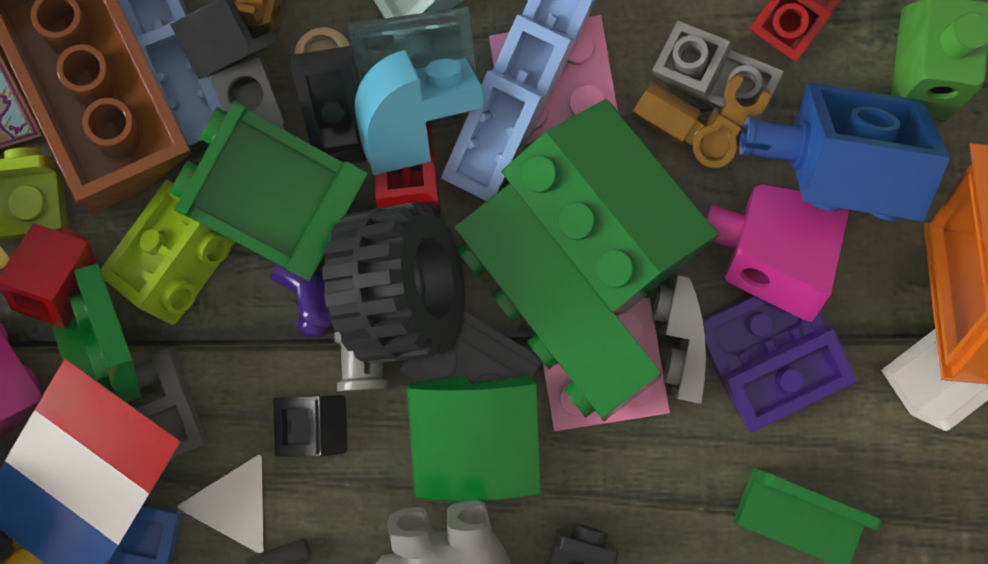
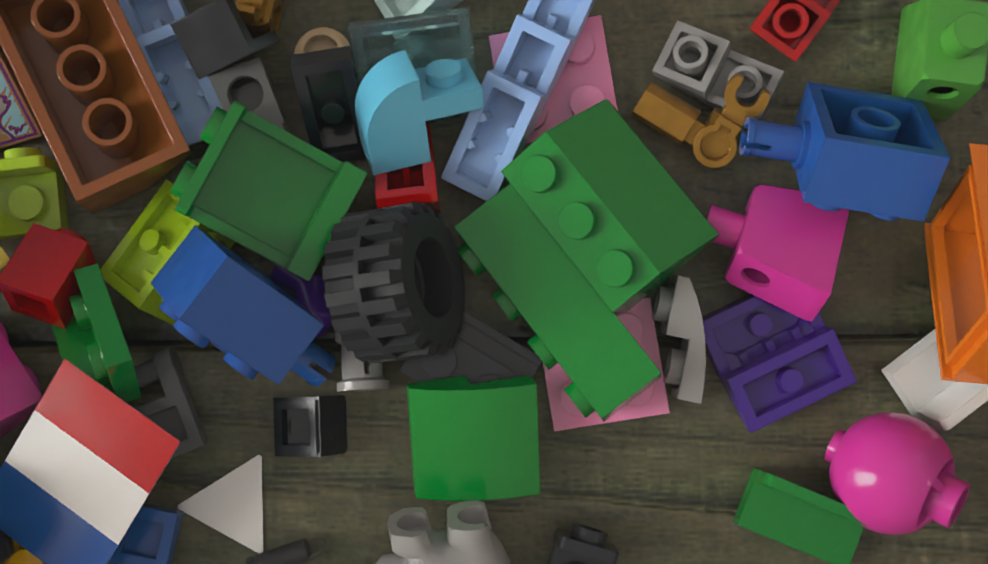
(240, 312): none -> blue brick
(895, 474): none -> dark pink brick

